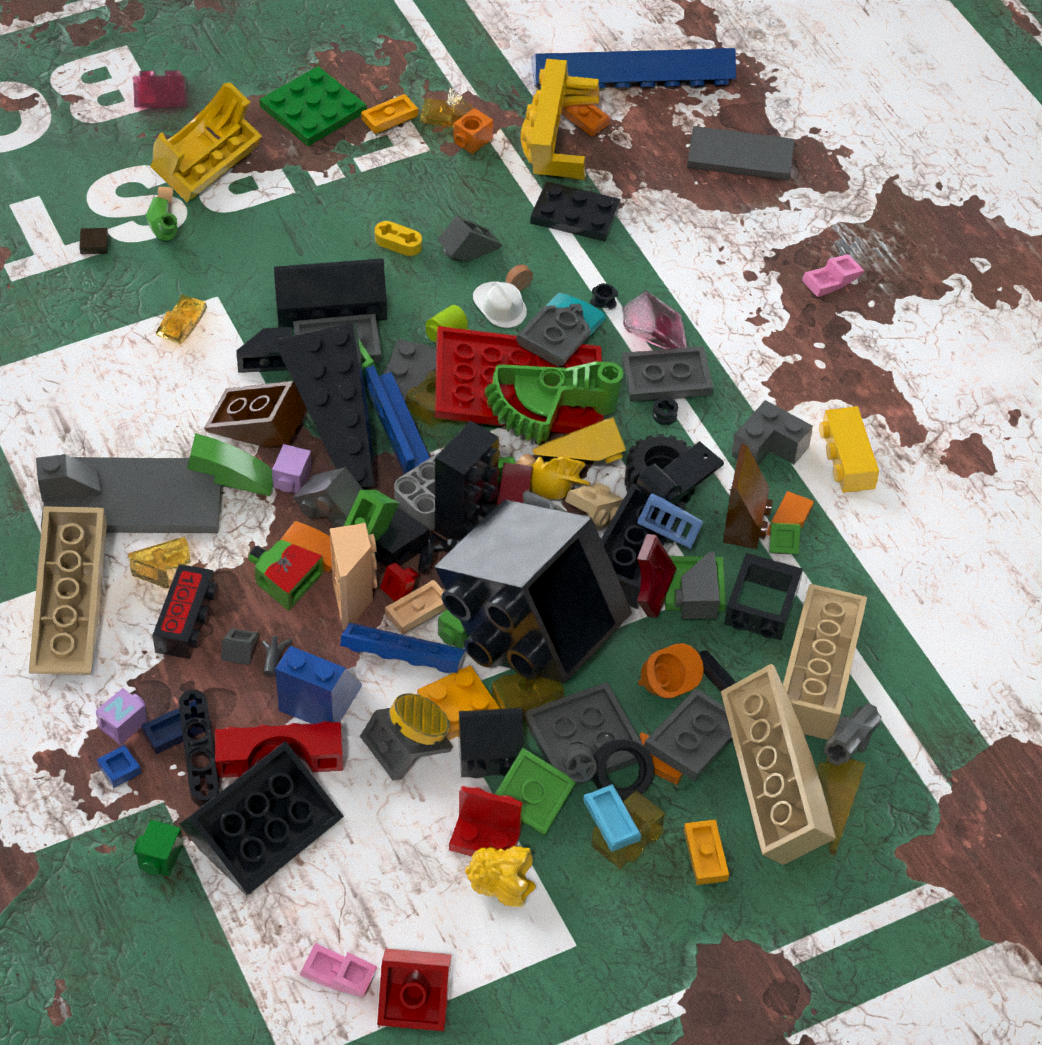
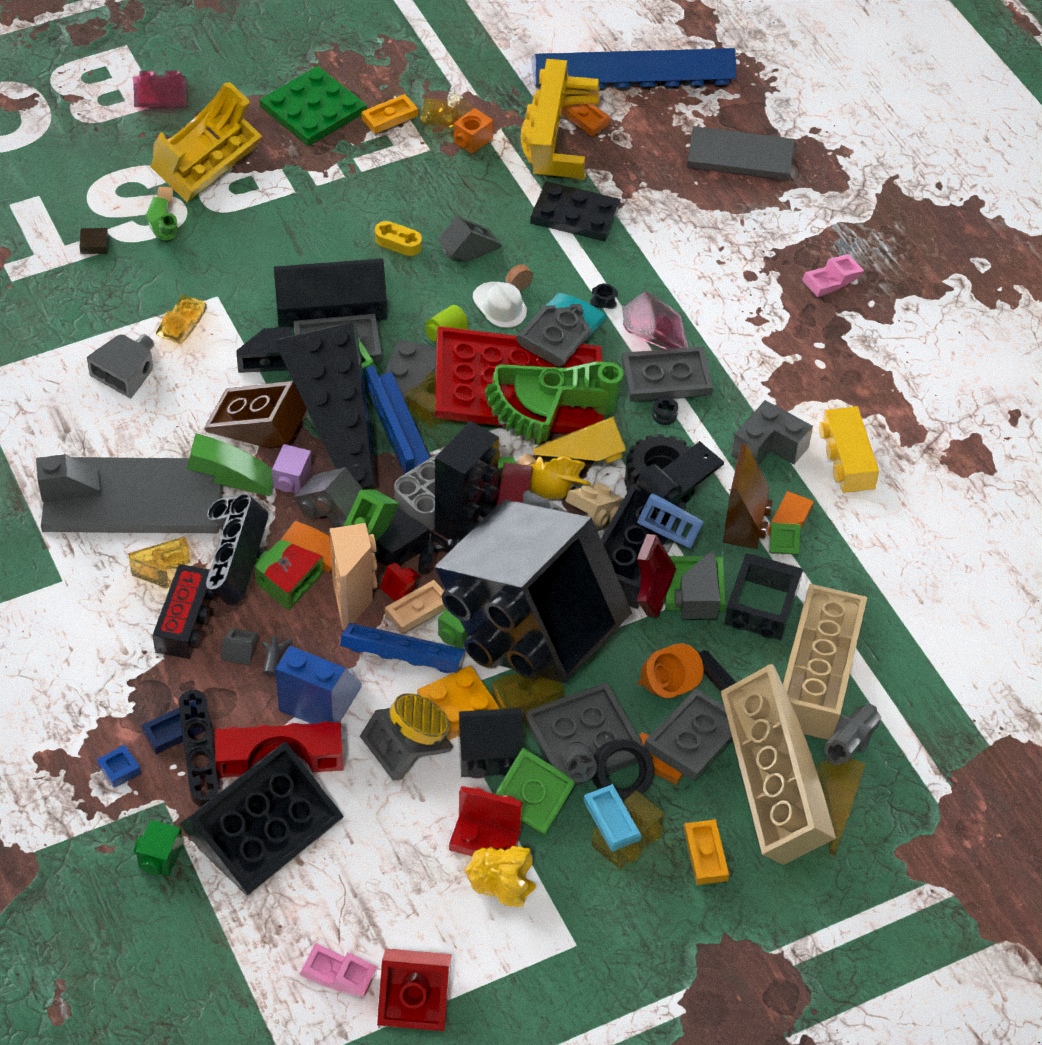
(68, 590): tan slope -> none
(121, 716): lavender brick -> none
(122, 363): none -> dark grey torso
(242, 530): none -> black beam

